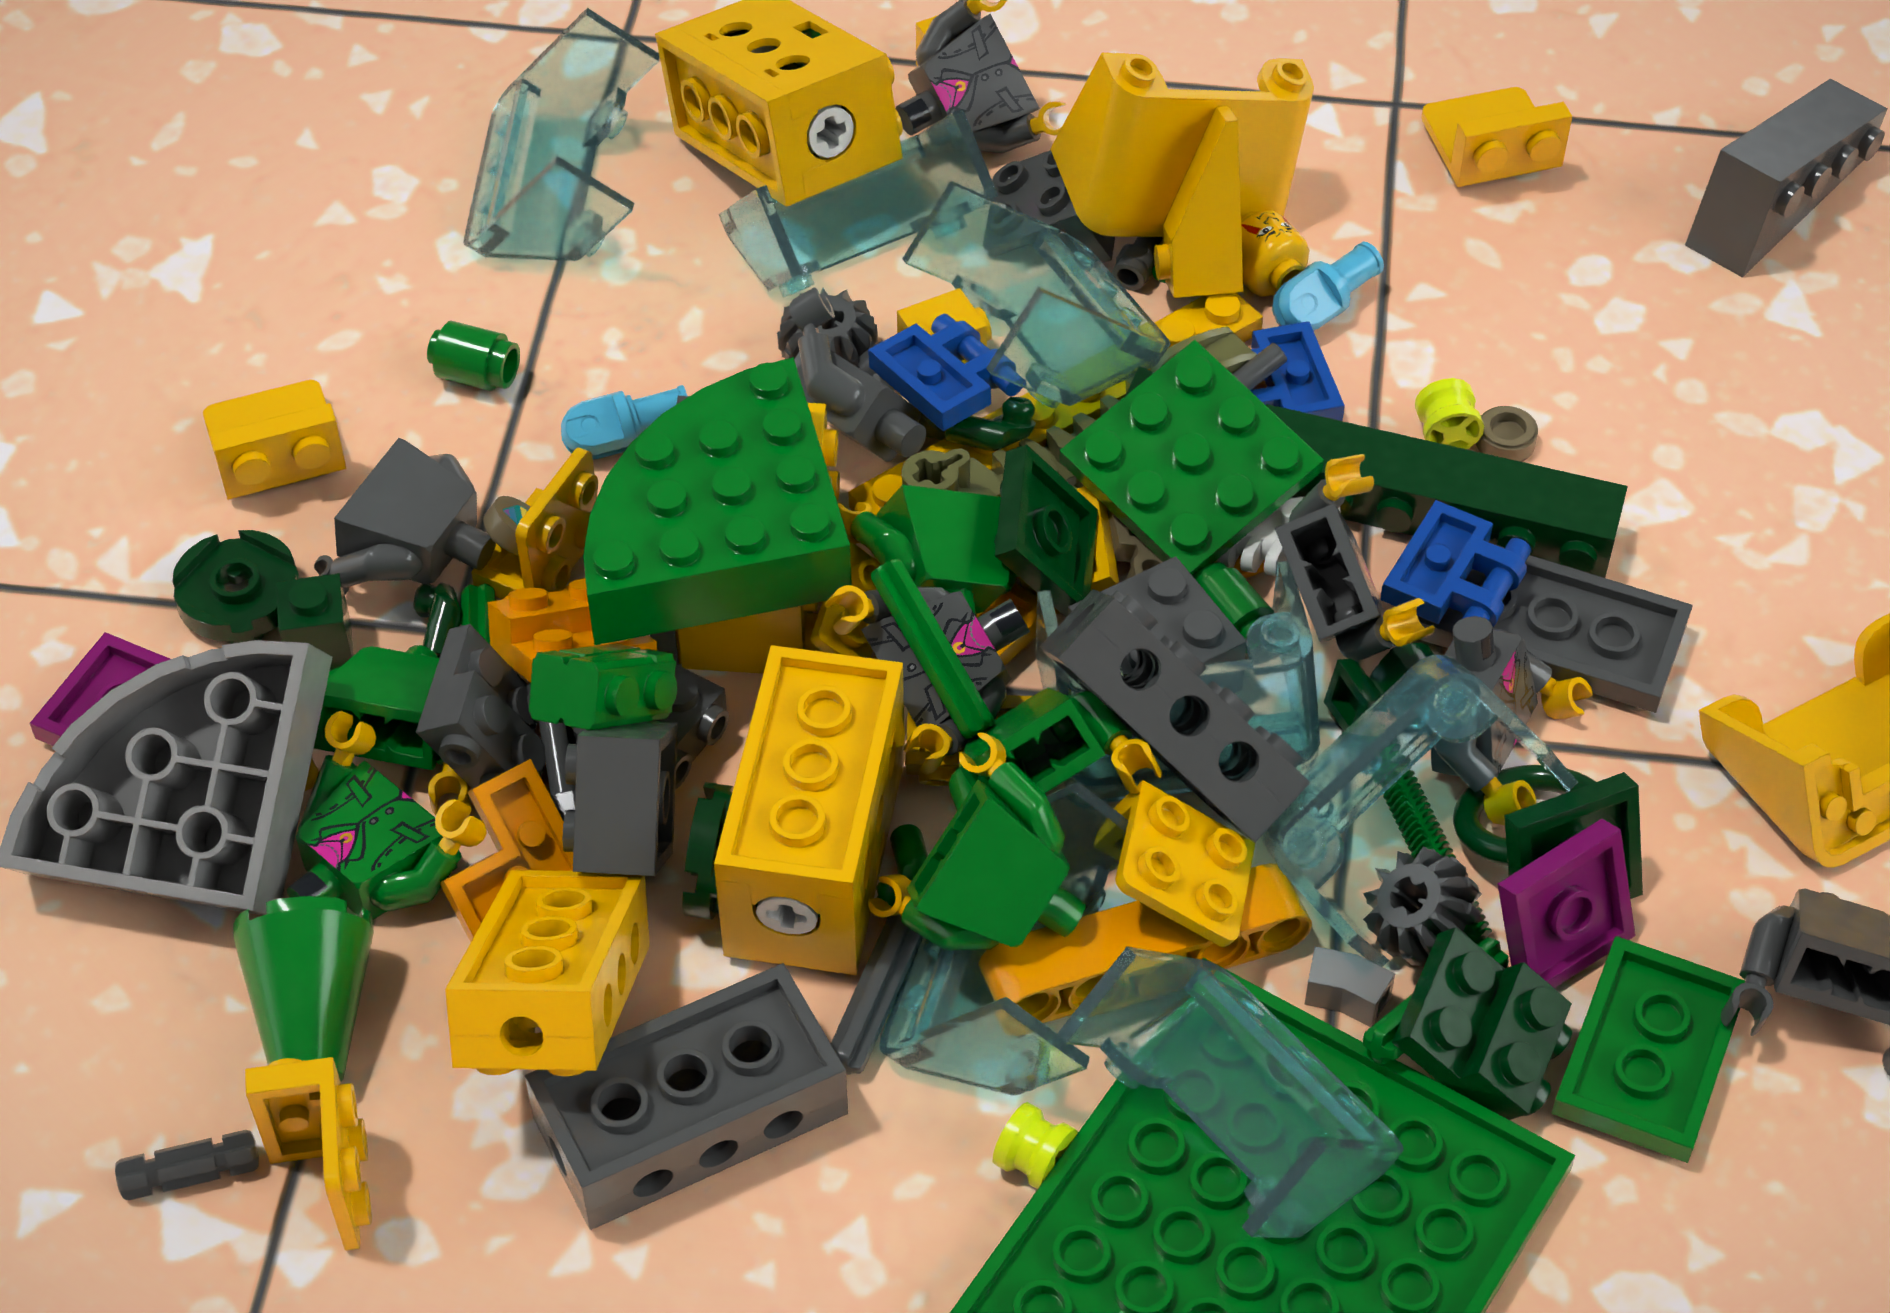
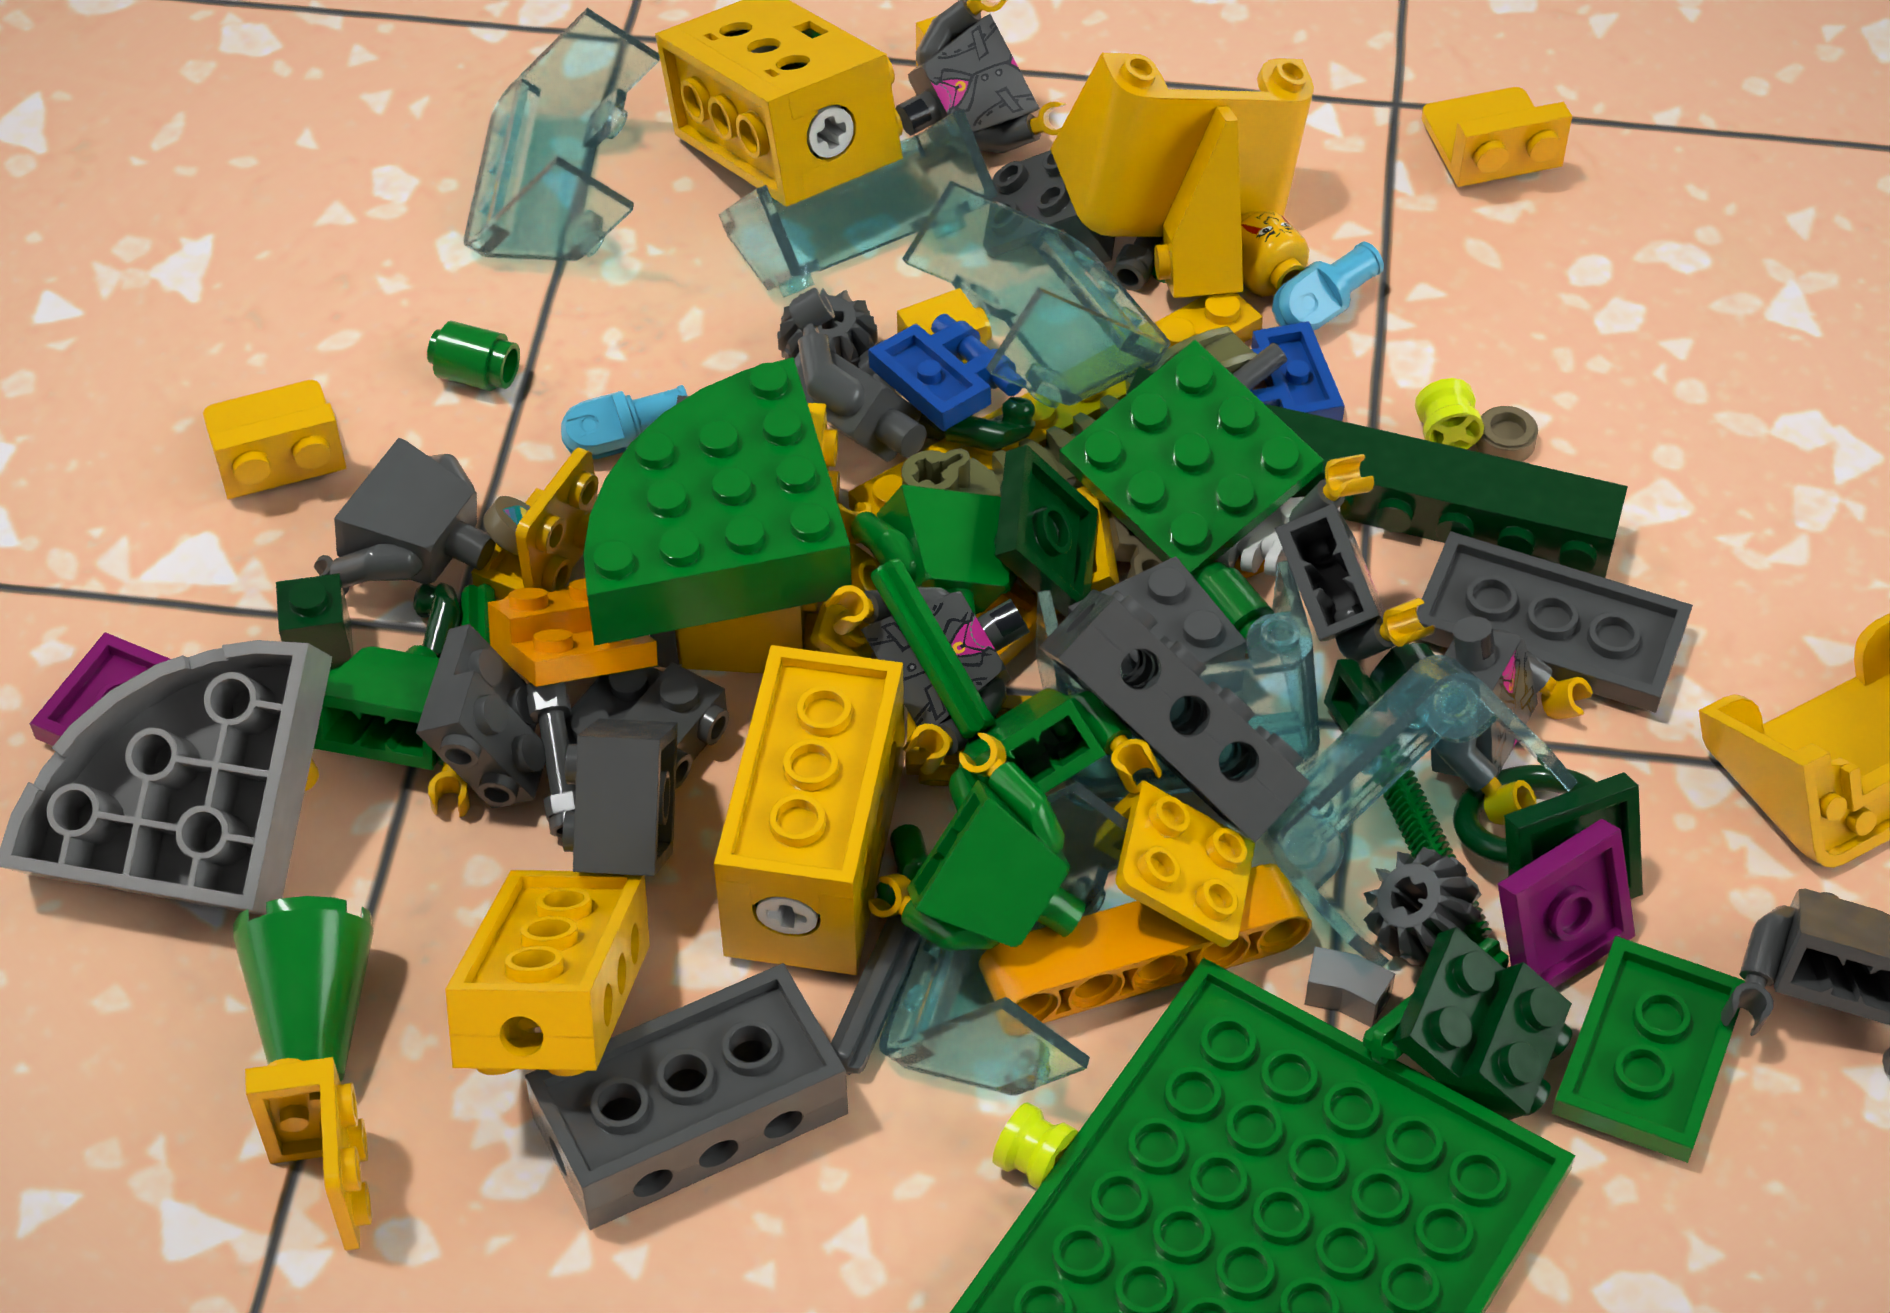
(186, 1164): dark grey axle -> none
(238, 614): dark green plate -> none
(370, 838): green torso -> none
(525, 832): light orange plate -> none
(602, 686): green brick -> none
(702, 850): dark green plate -> none
(1241, 1080): clear light blue windscreen -> none
(1442, 557): blue plate -> none
(1782, 173): dark grey wedge -> none

